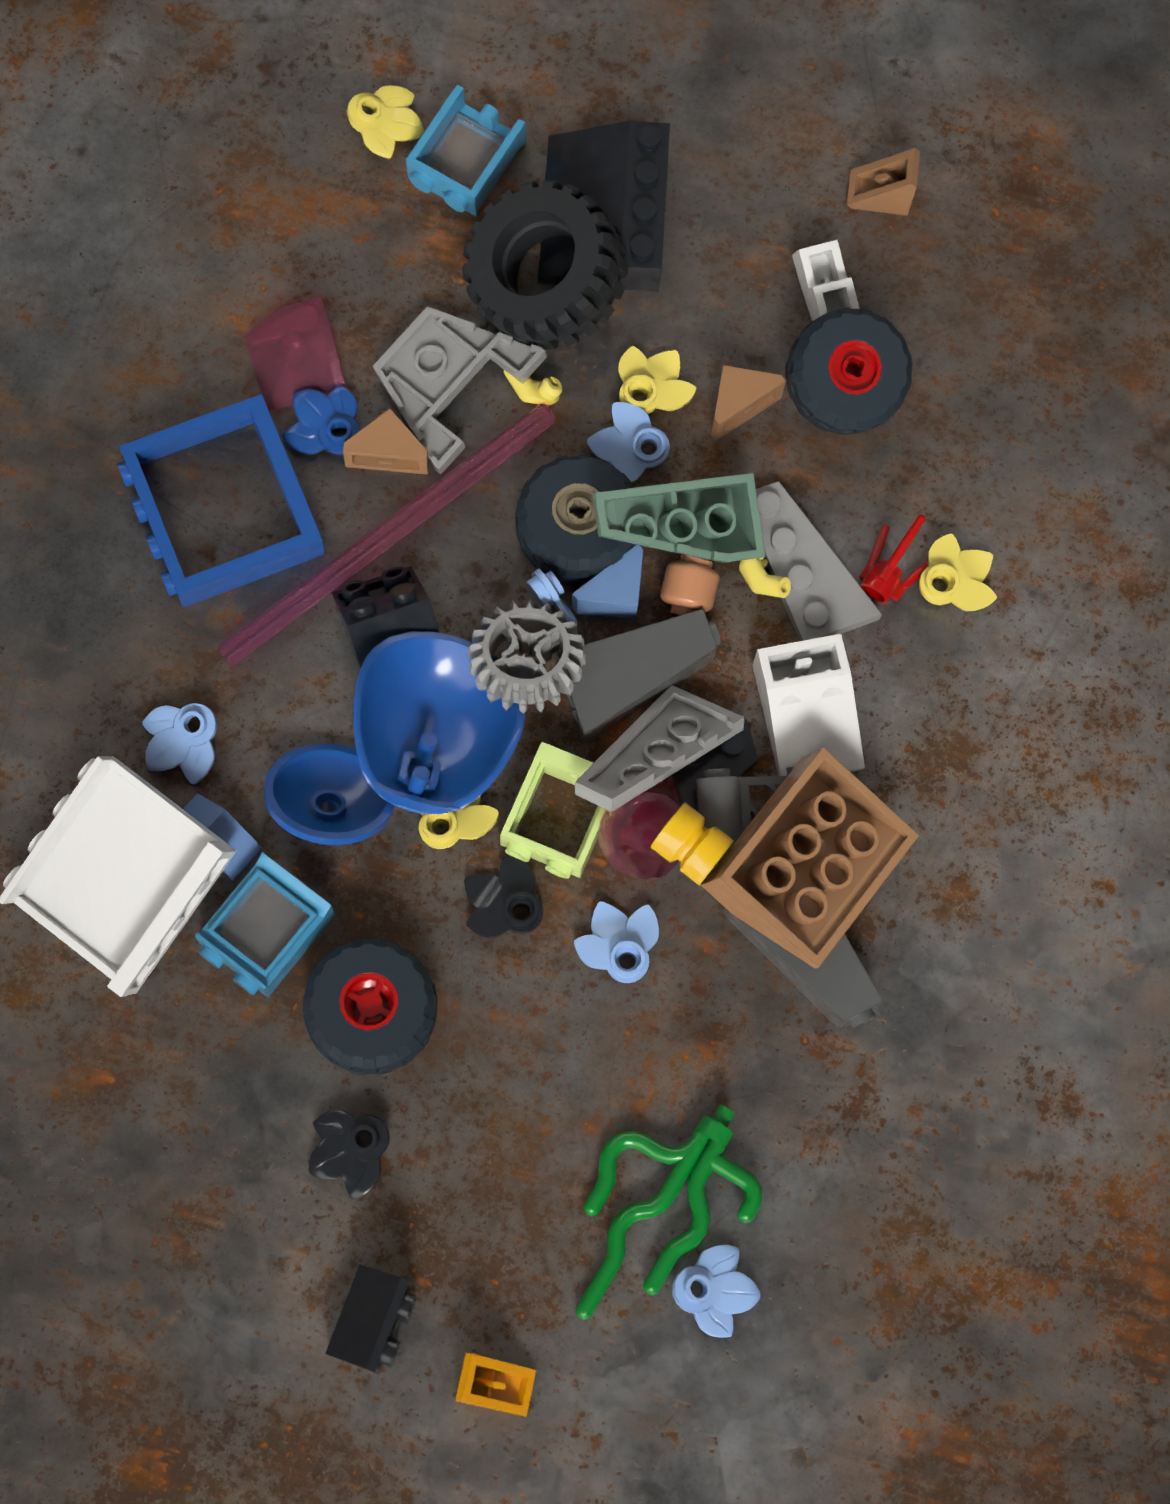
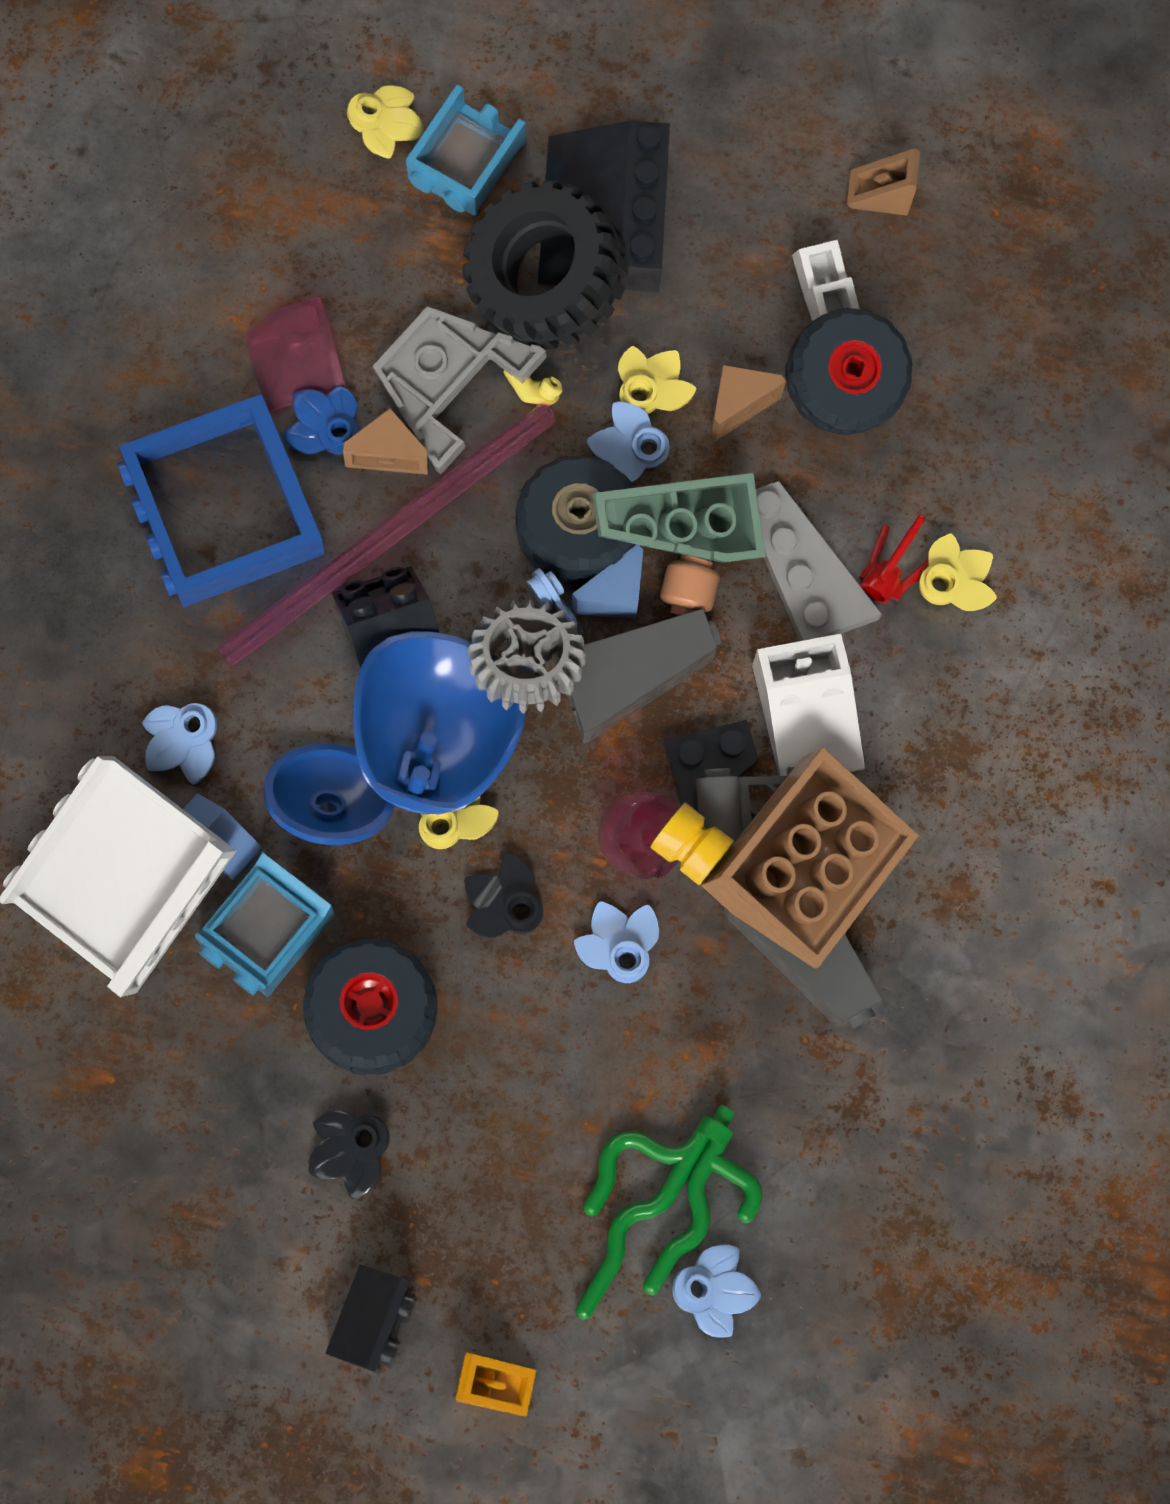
(564, 767): yellowish green window -> none
(656, 745): light grey wing -> none
(760, 581): light yellow arm -> none

